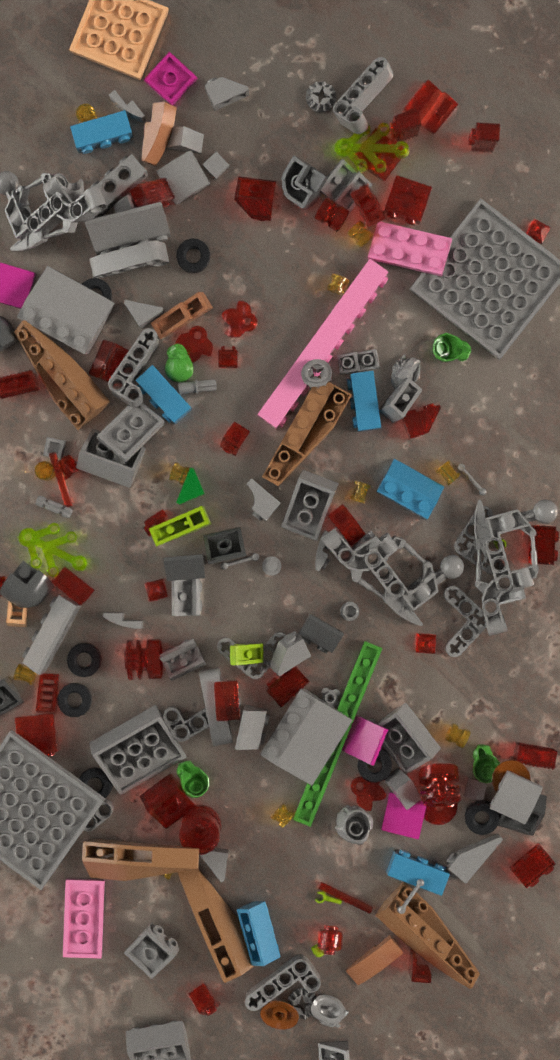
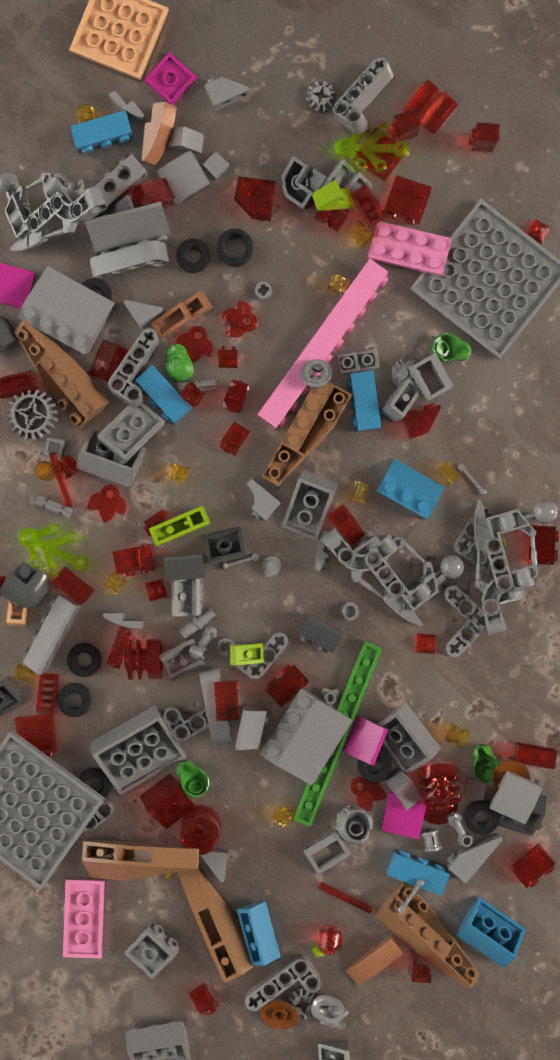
(30, 422): none -> light grey gear
(106, 505): none -> clear red plate
(115, 583): none -> clear yellow wheel
(119, 647): none -> clear red slope
(135, 559): none -> clear red brick
(191, 488): green slope -> none
(192, 394): none -> clear red plate
(197, 623): none -> light grey pin
(199, 651): none -> light grey bar
(235, 233): none -> black tyre
(235, 396): none -> clear red gear
(268, 293): none -> light grey bush
(289, 653): light grey slope -> none
(321, 843): none -> light grey tile
(327, 898): lime hand -> none
(332, 197): none -> lime slope
(431, 840): none -> light grey bush
(439, 372): none -> light grey tile
(463, 838): none -> light grey bar
(491, 932): none -> dark azure slope

